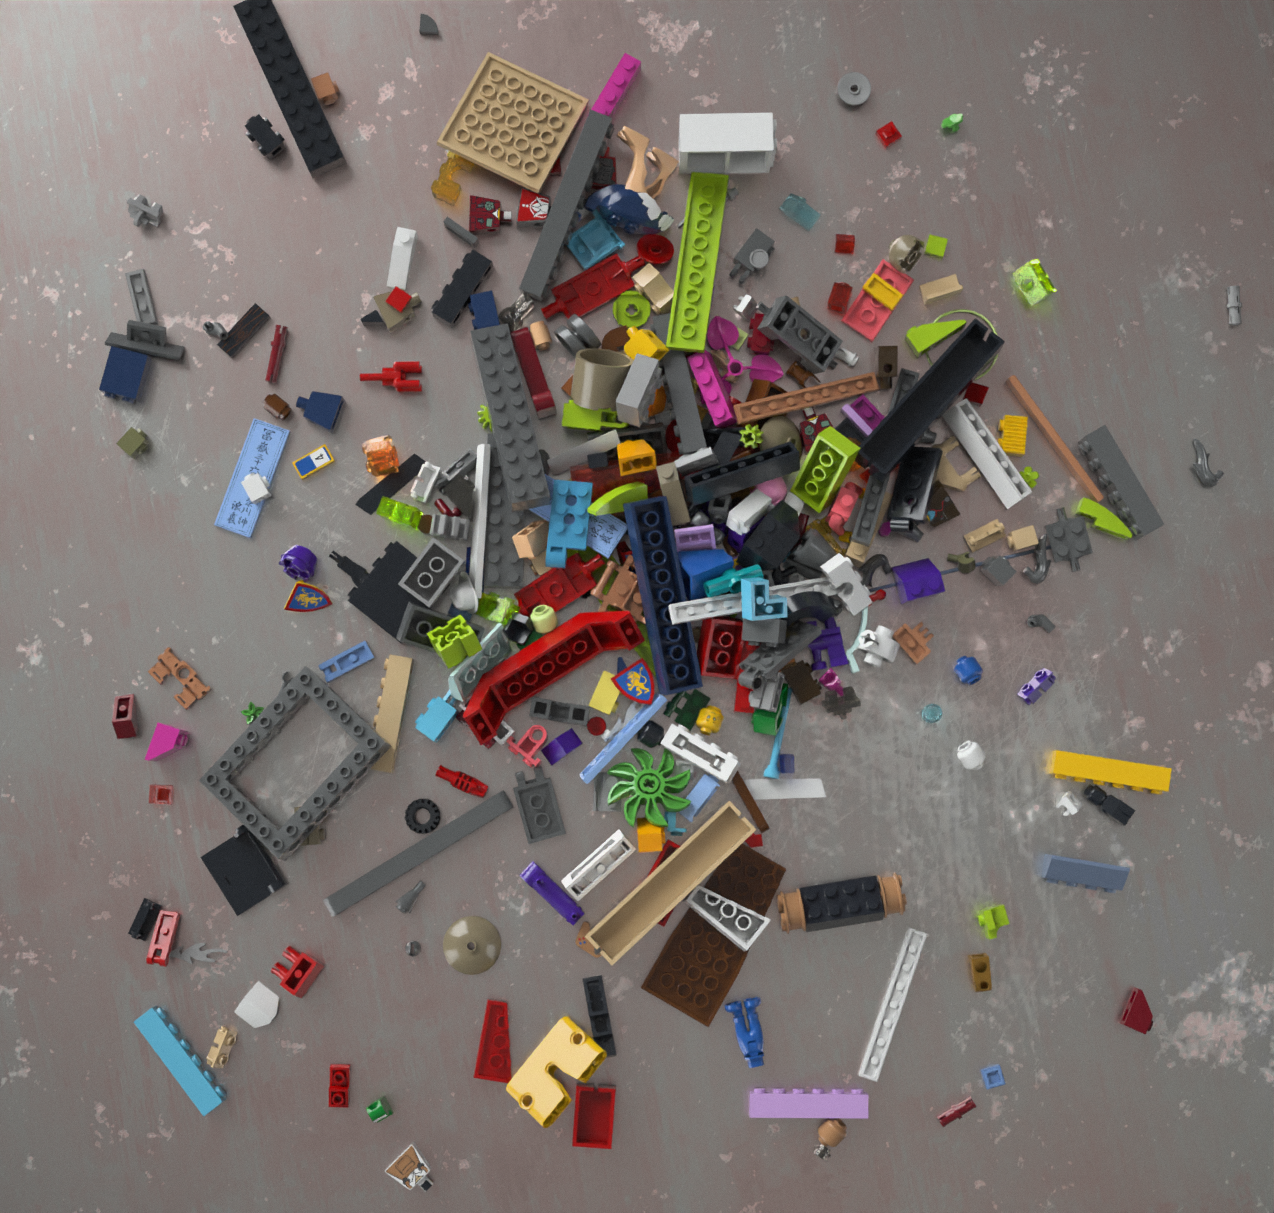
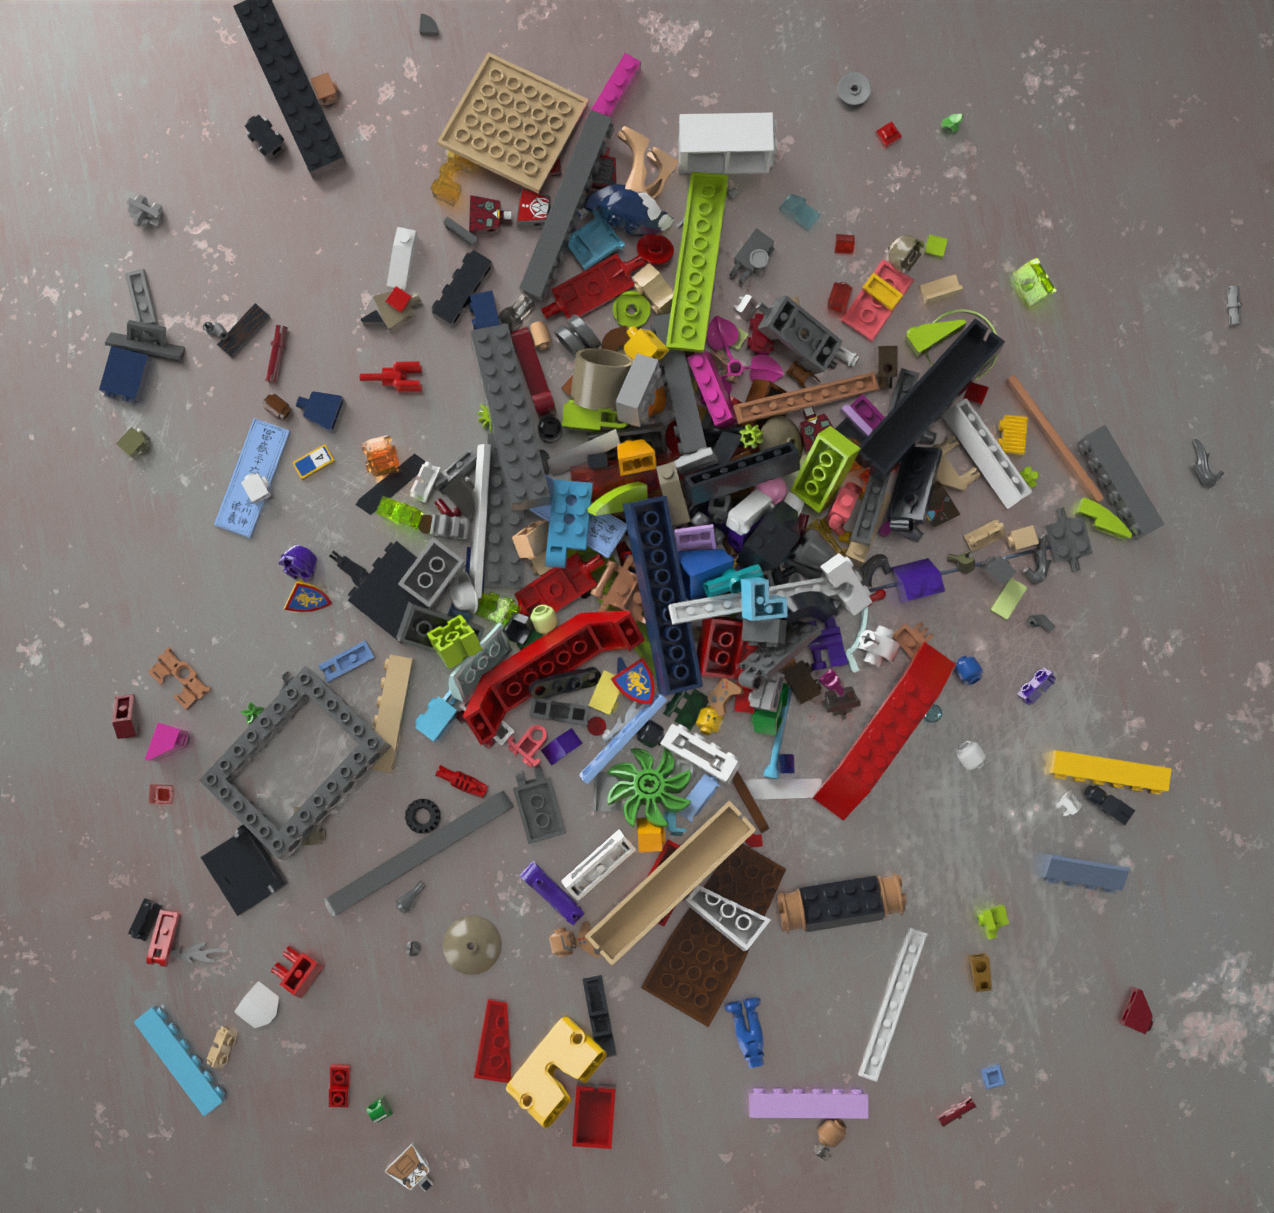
(550, 430): none -> black wheel
(562, 942): none -> medium nougat head
(564, 682): none -> black plate
(722, 694): none -> medium nougat piece
(886, 732): none -> red slope
(1008, 598): none -> yellowish green tile

